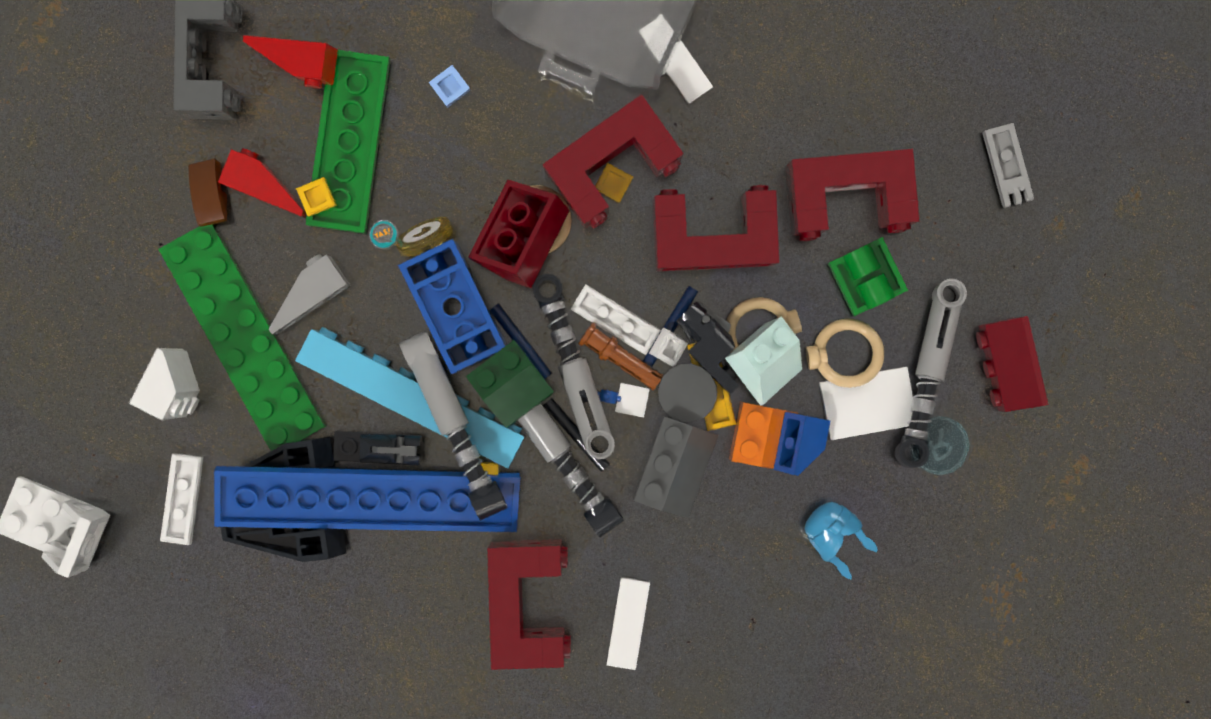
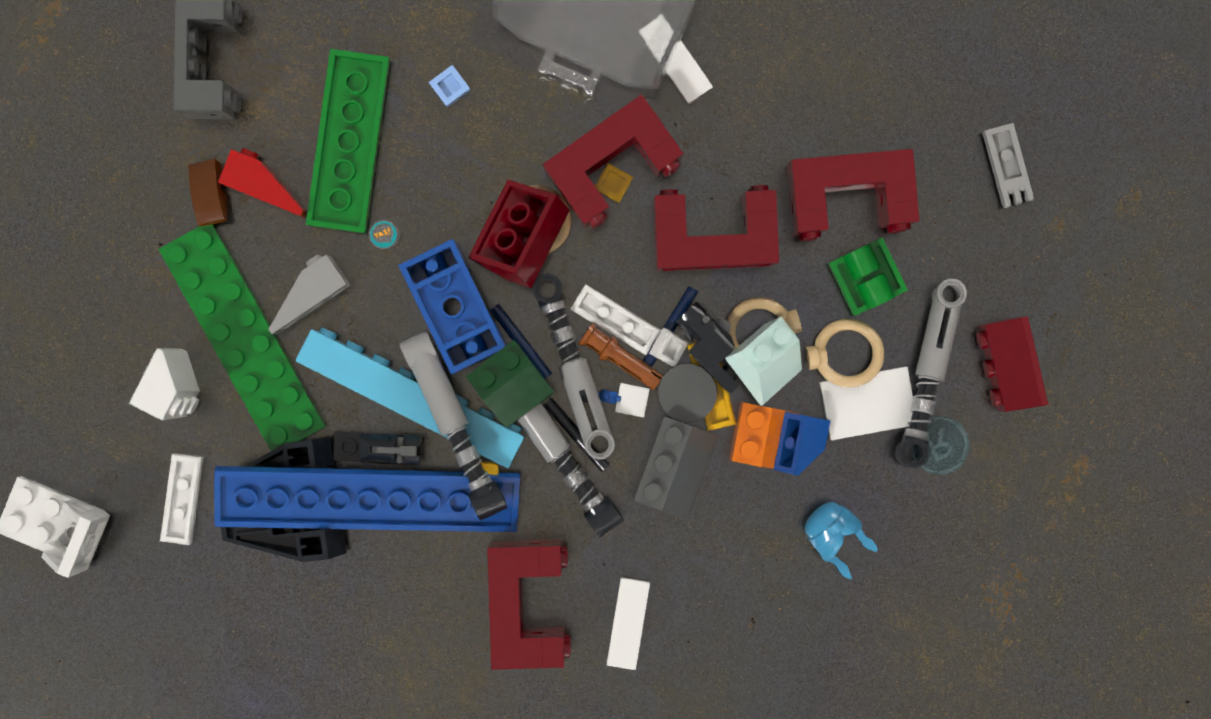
(302, 59): red slope -> none
(316, 197): yellow tile -> none
(430, 232): clear yellow tile -> none

